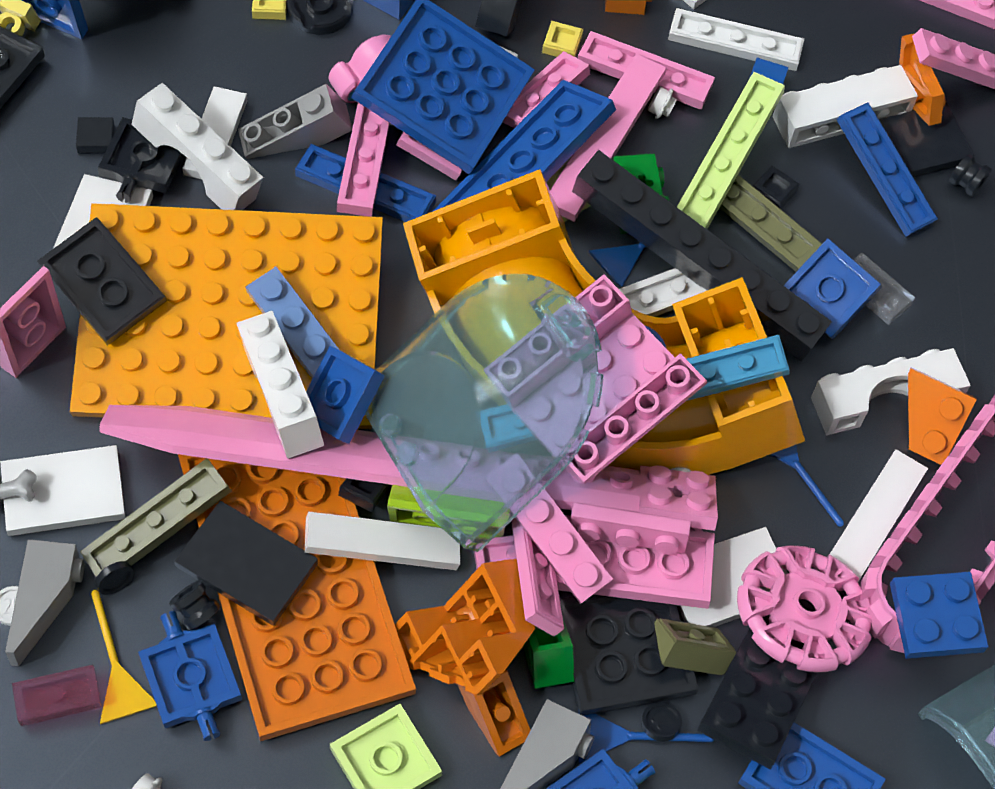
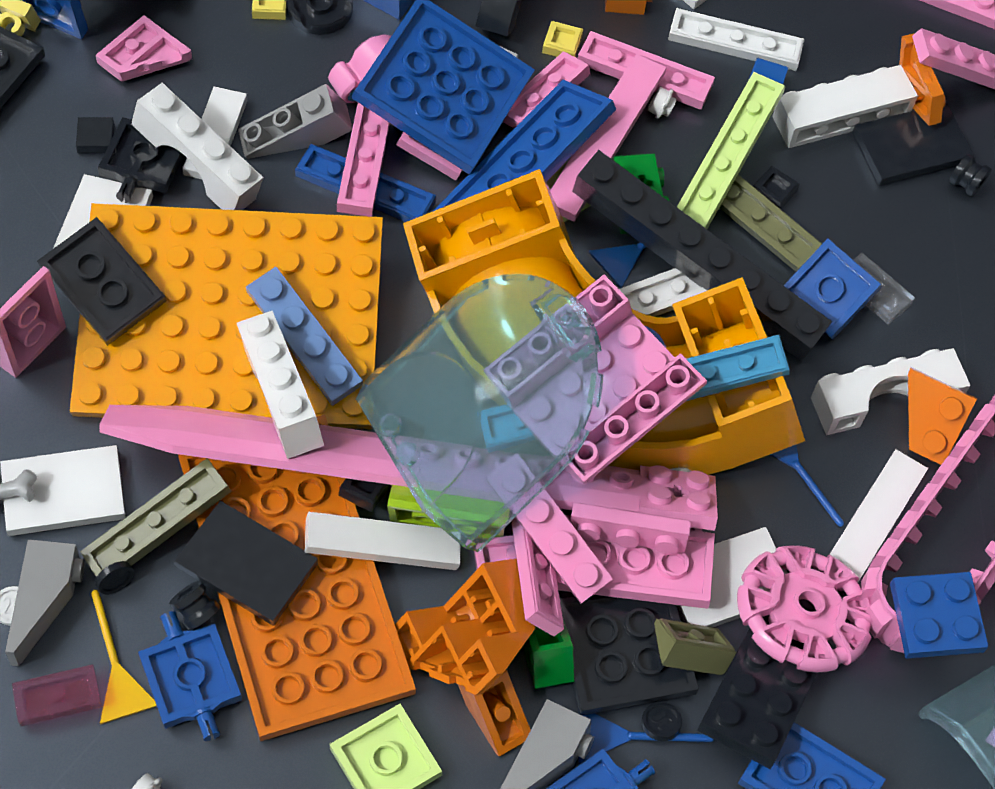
(141, 51): none -> bright pink wing
(342, 393): blue plate -> none
(887, 169): blue tile -> none

